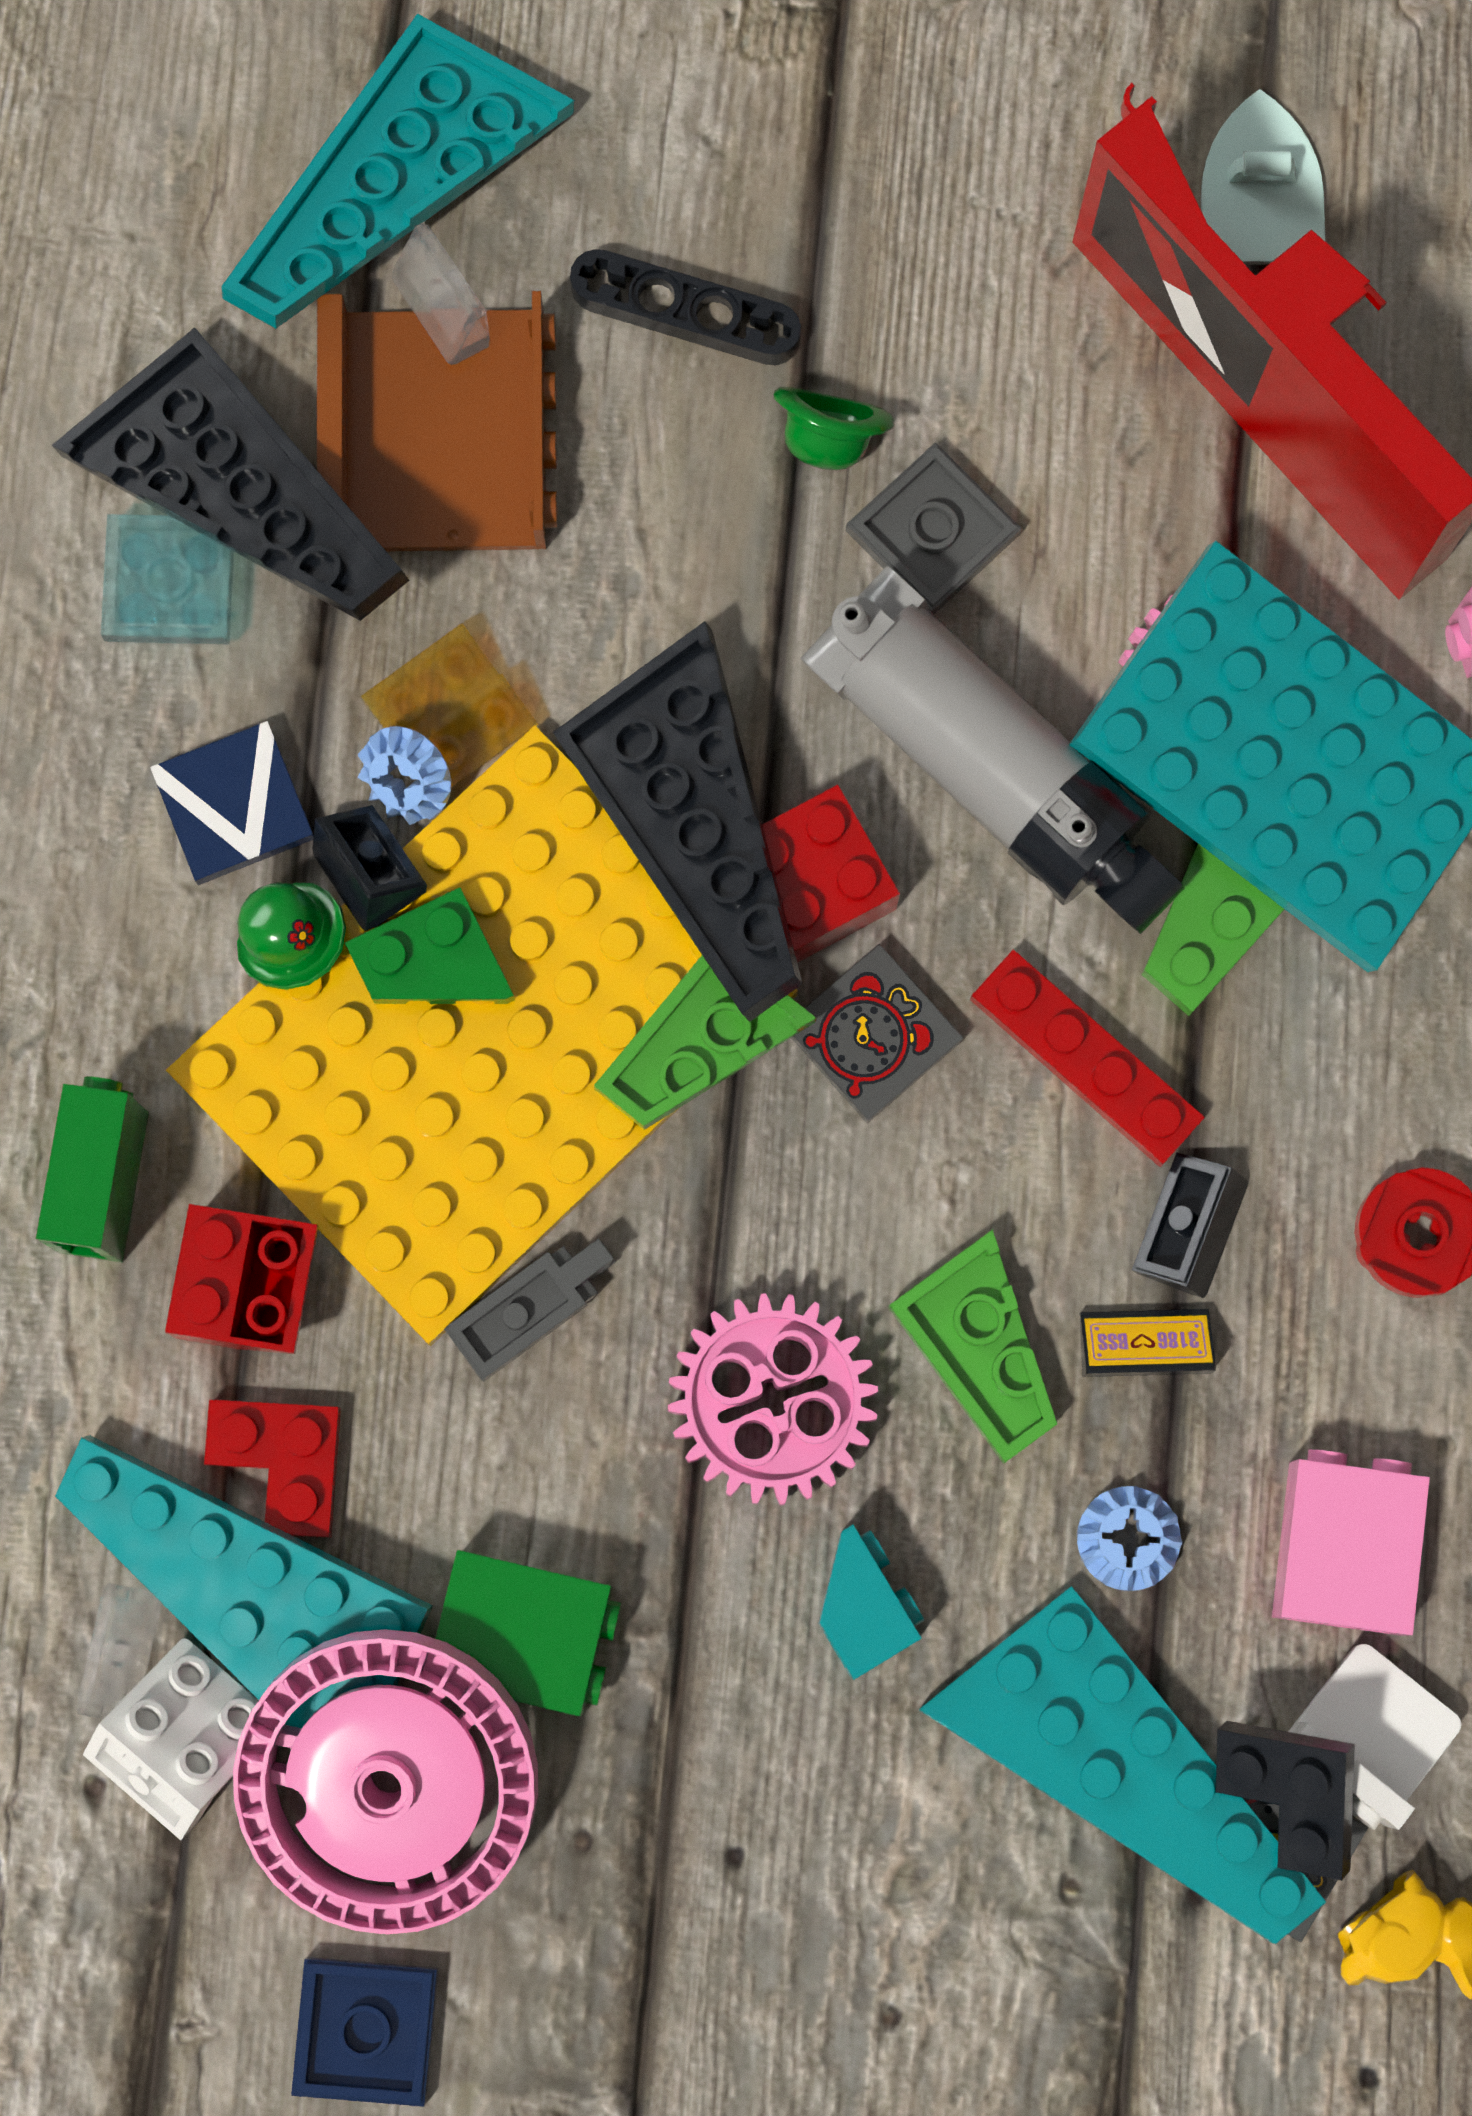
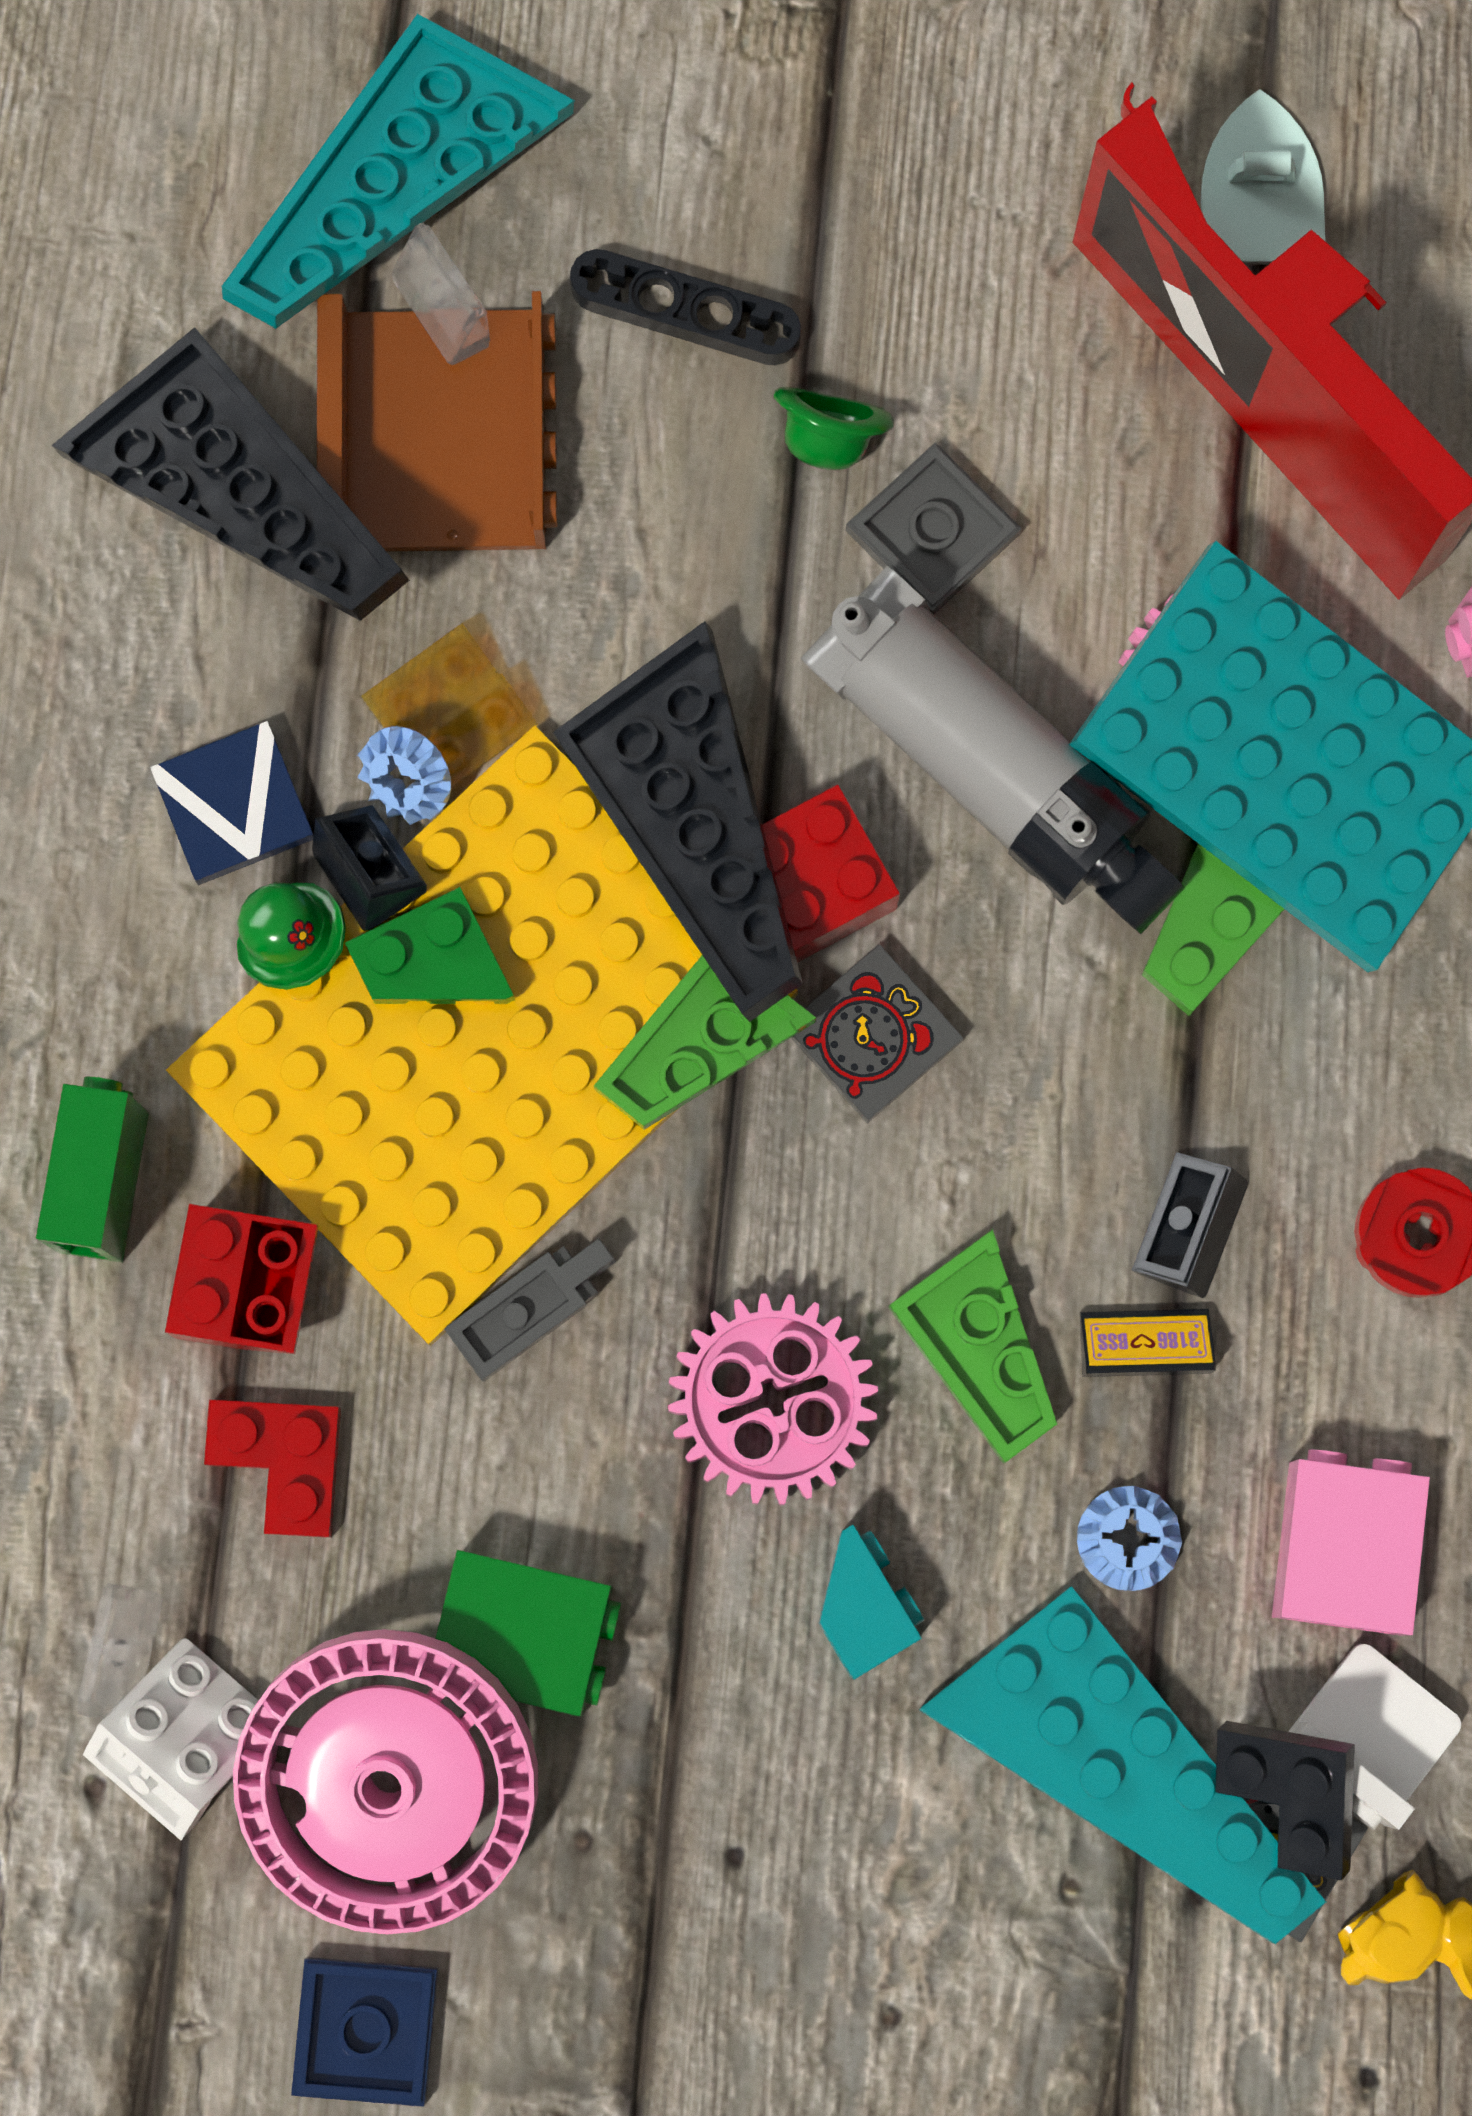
(164, 583): clear light blue plate -> none
(228, 1576): teal wing -> none
(1086, 1058): red plate -> none

